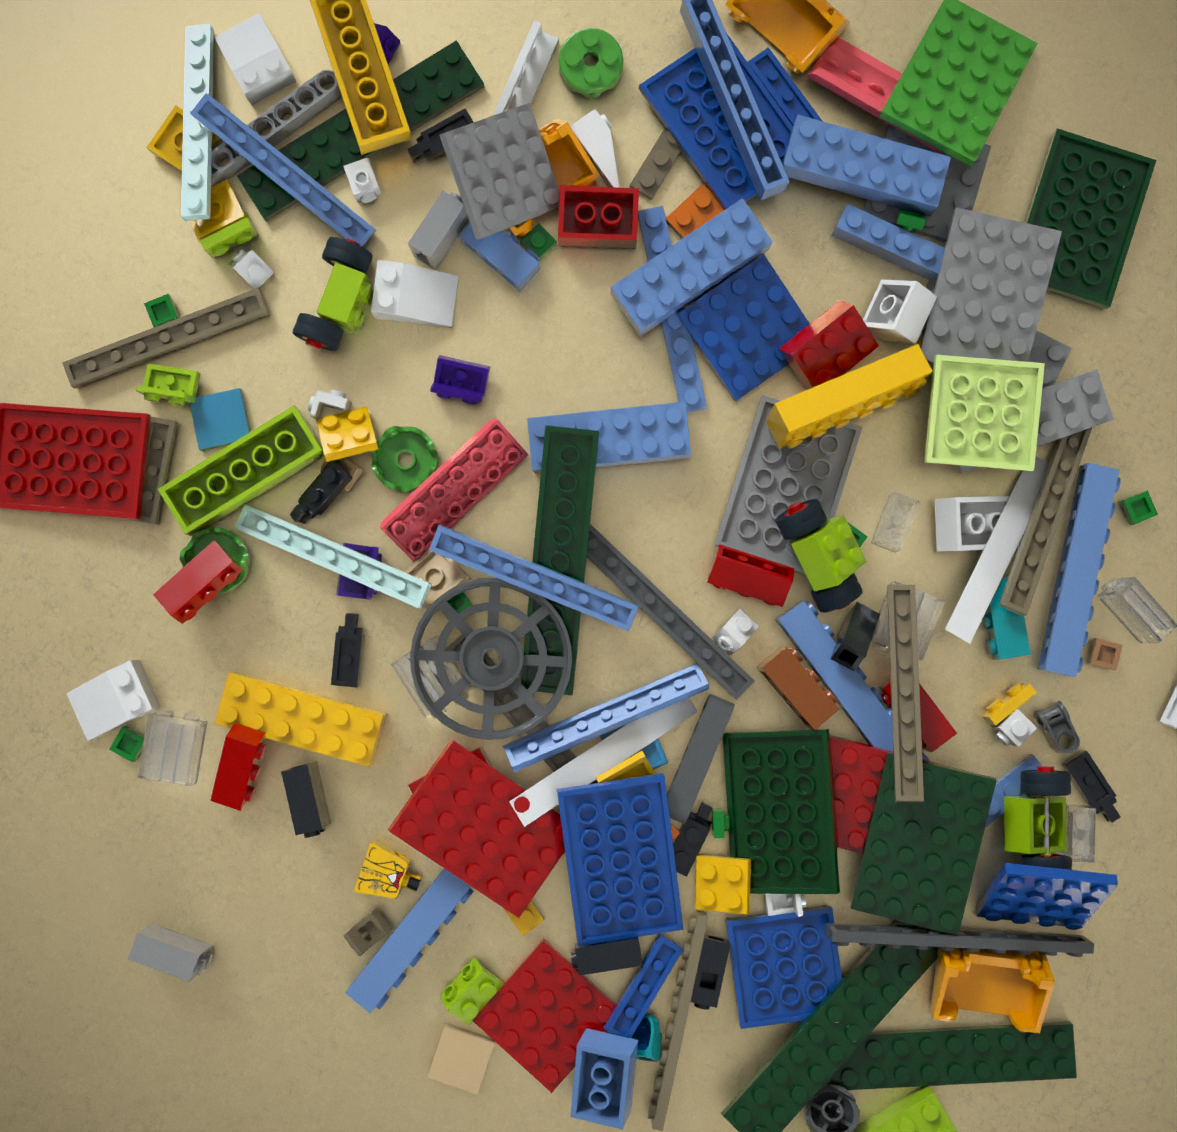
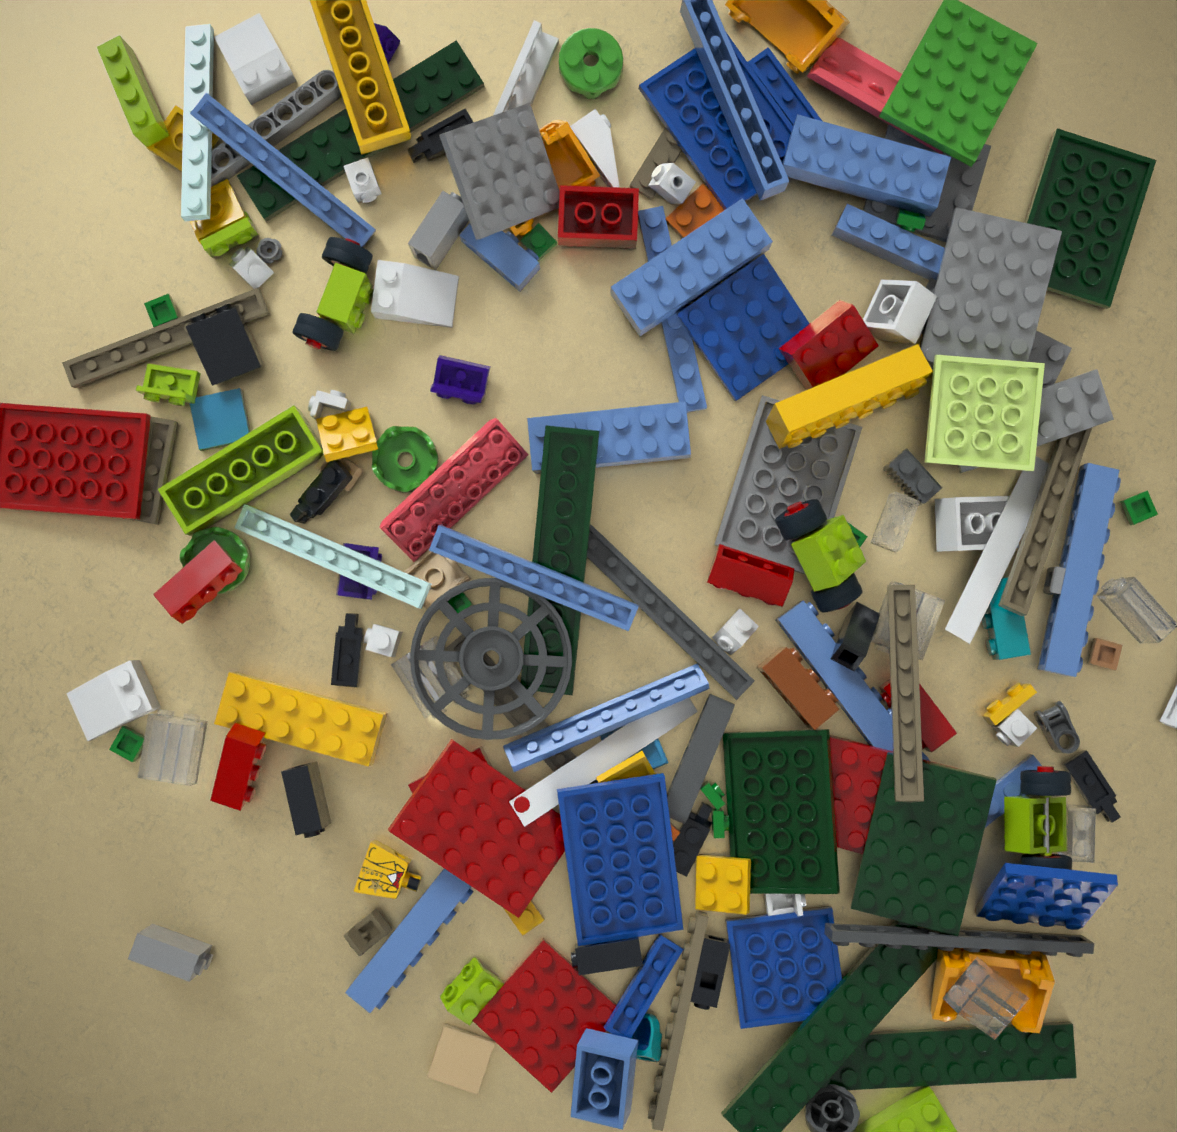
(133, 91): none -> lime brick
(224, 343): none -> black brick
(264, 245): none -> light grey plate
(382, 640): none -> white brick
(671, 183): none -> white brick
(713, 793): none -> green plate
(912, 477): none -> dark grey brick
(985, 998): none -> clear brick
(1054, 580): none -> light grey tile

